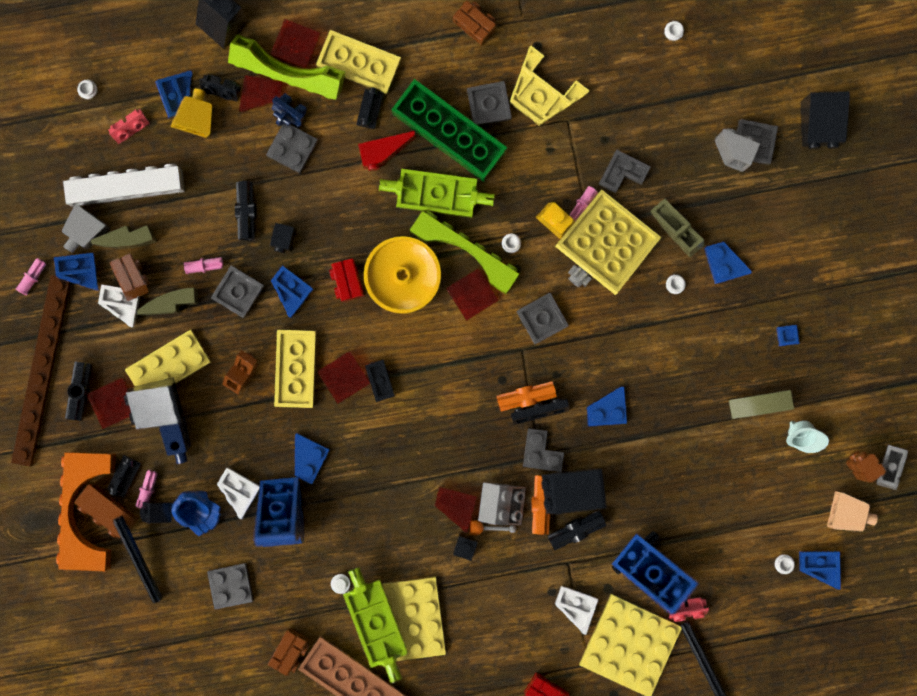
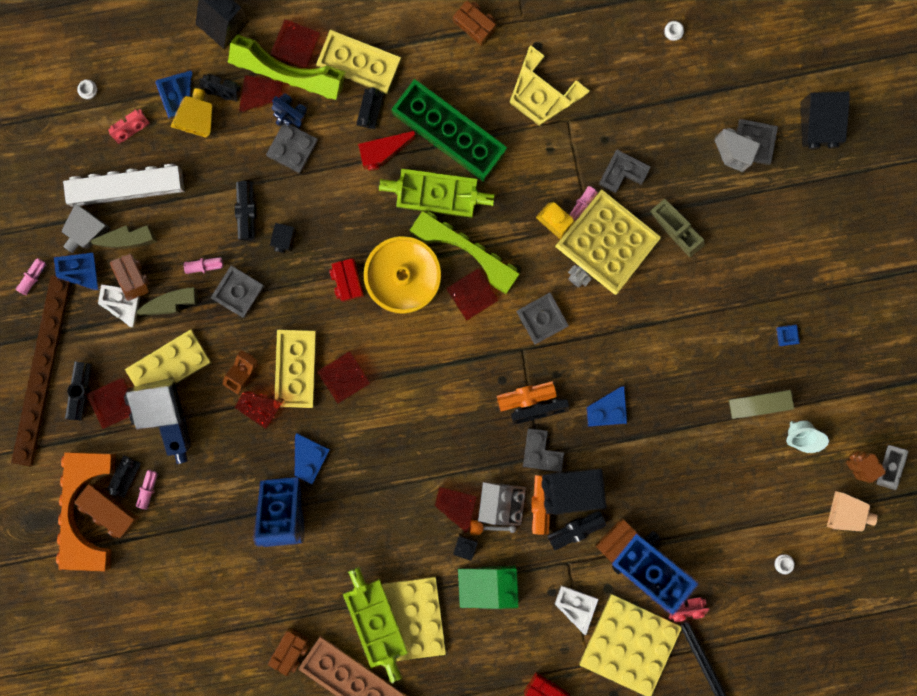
(137, 559): black axle -> none
(156, 512): black brick -> none
(196, 511): blue hair -> none
(230, 586): flat silver plate -> none
(238, 491): white wing -> none
(259, 407): none -> clear red wing
(290, 290): blue wing -> none
(340, 583): white plate -> none
(379, 380): black plate -> none
(488, 587): none -> slope
(489, 103): flat silver plate -> none
(511, 243): white plate -> none
(616, 540): none -> dark orange brick
(675, 284): white plate -> none
(725, 263): blue wing -> none
(821, 566): blue wing -> none

